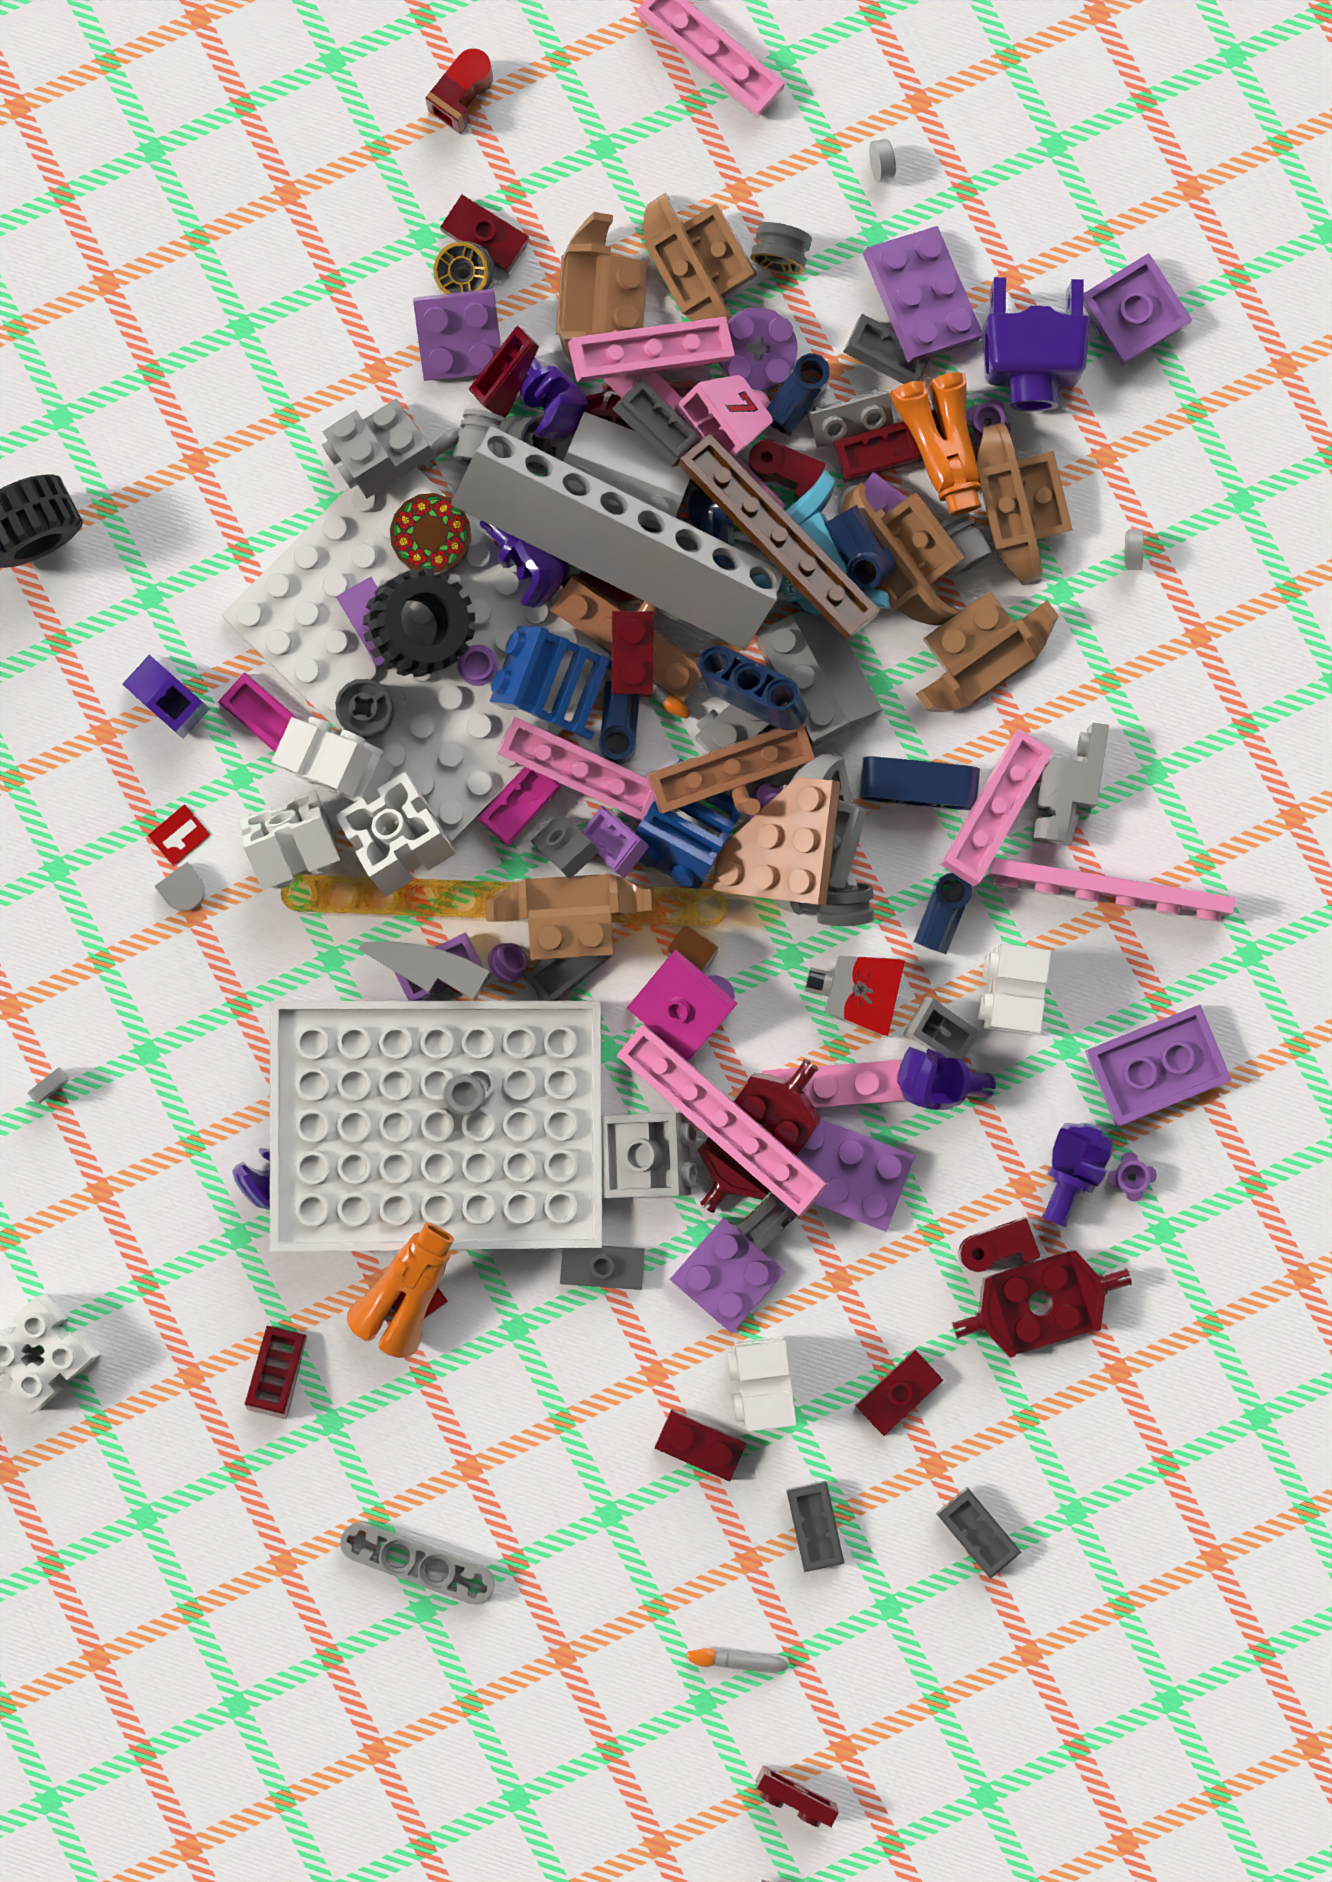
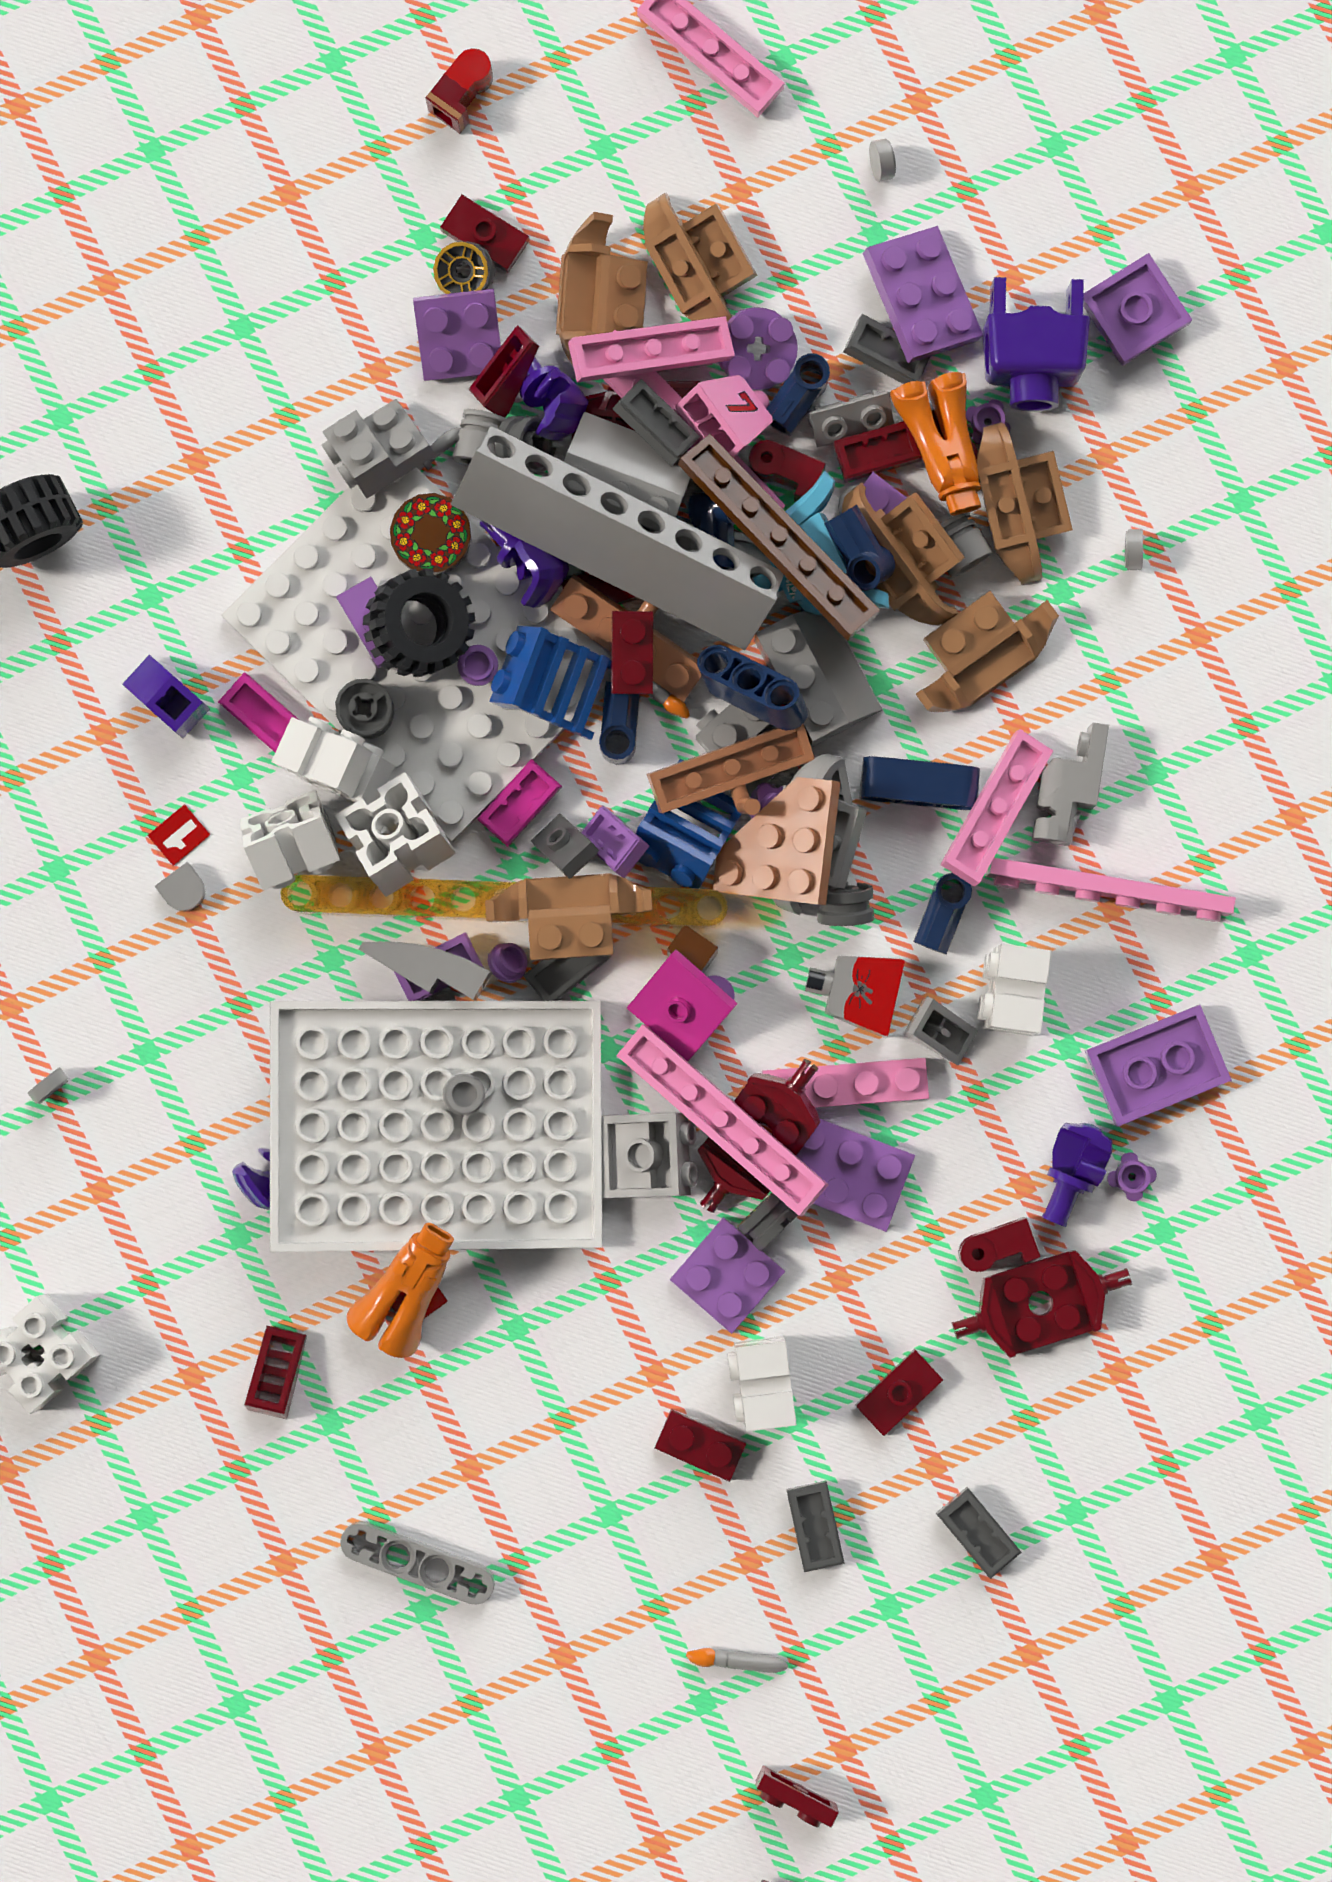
(577, 768): bright pink plate -> none
(603, 1267): dark grey plate -> none
(781, 248): dark grey wheel -> none
(940, 1082): dark purple piece -> none

